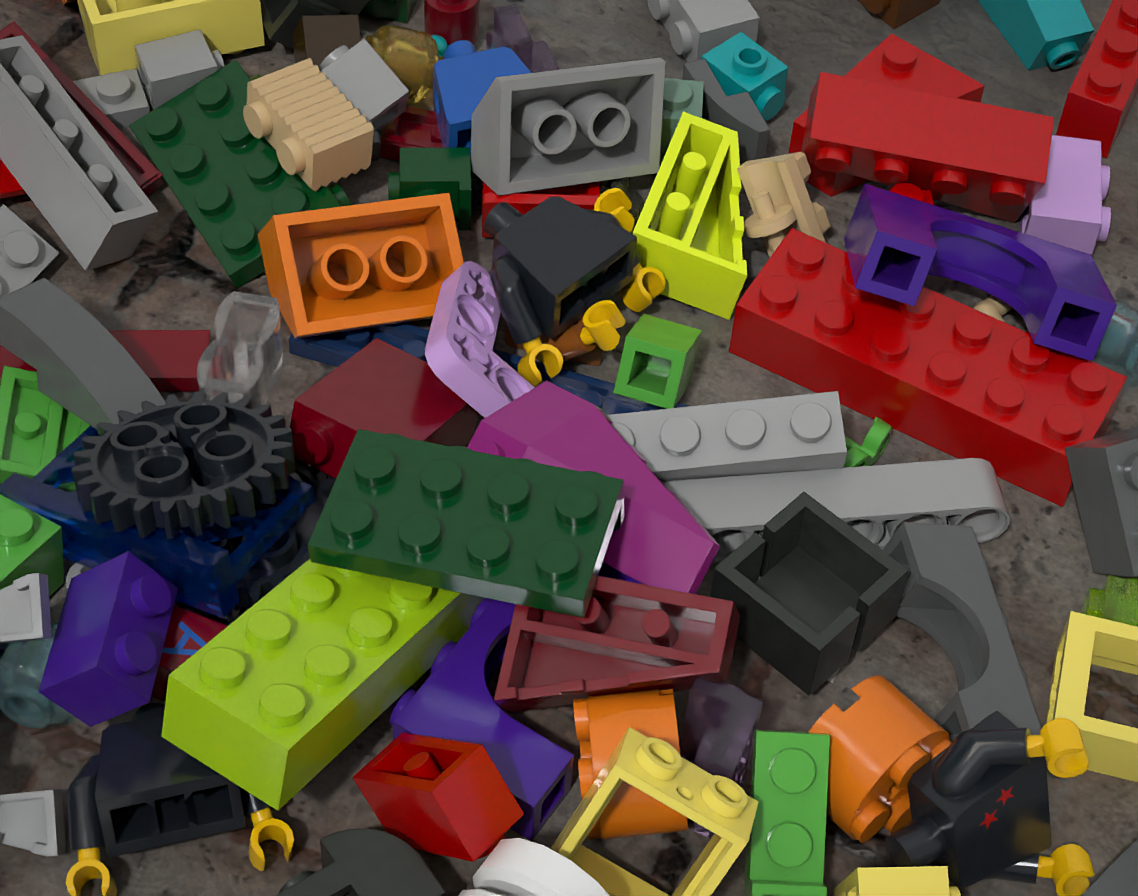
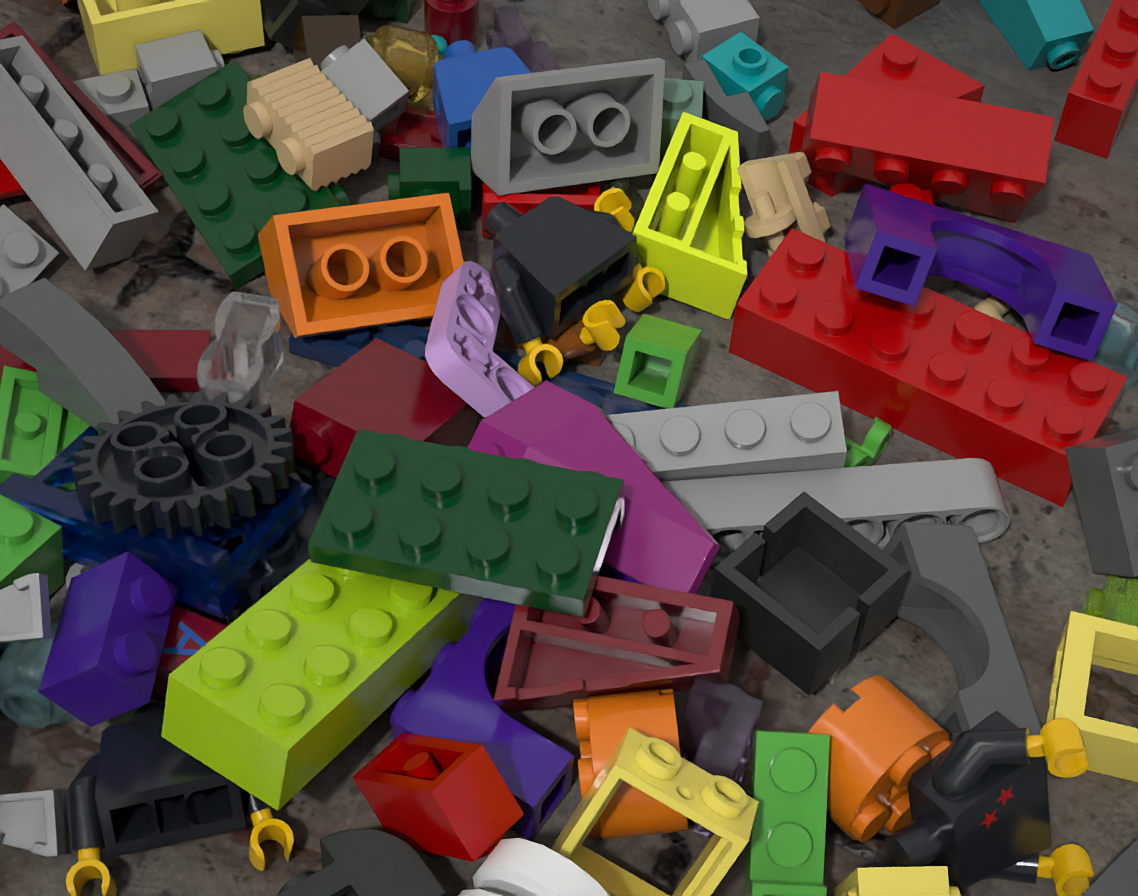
(1070, 202): lavender brick -> none

